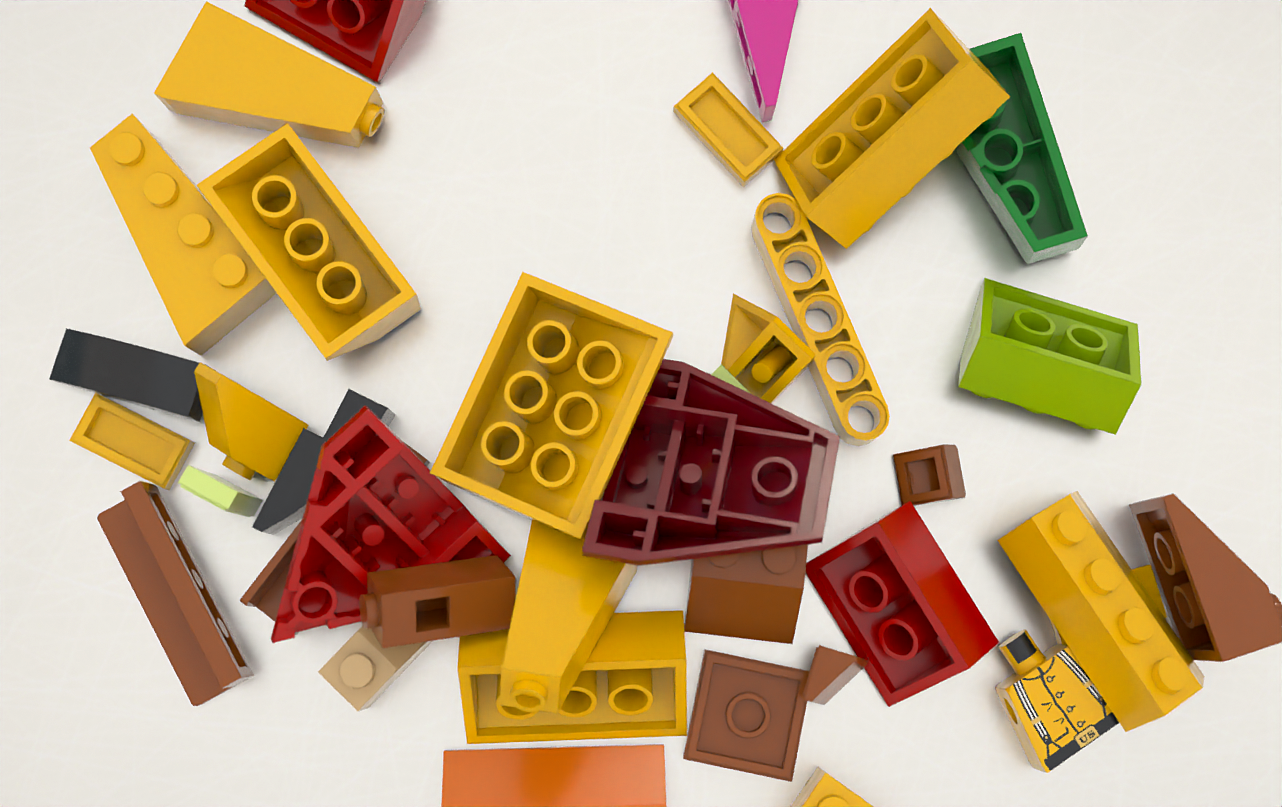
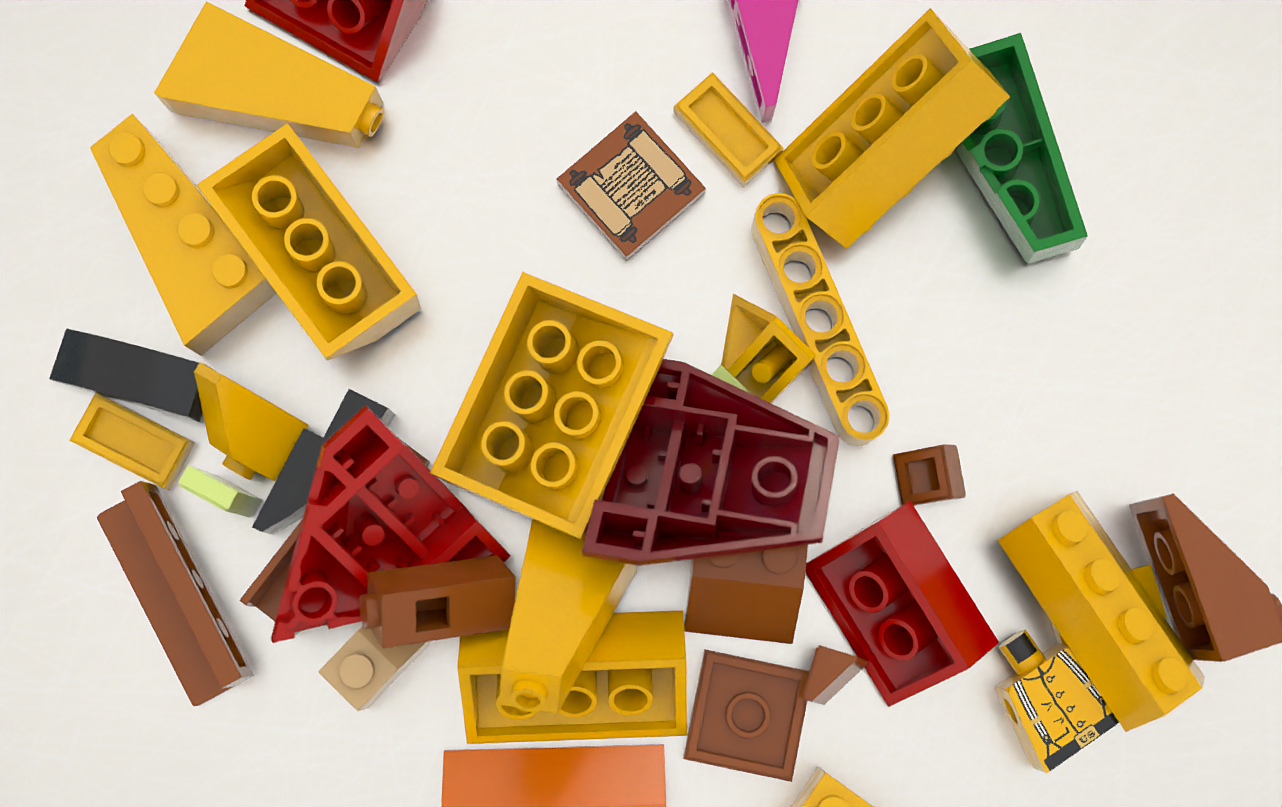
(631, 185): none -> tile
(1051, 357): lime slope -> none

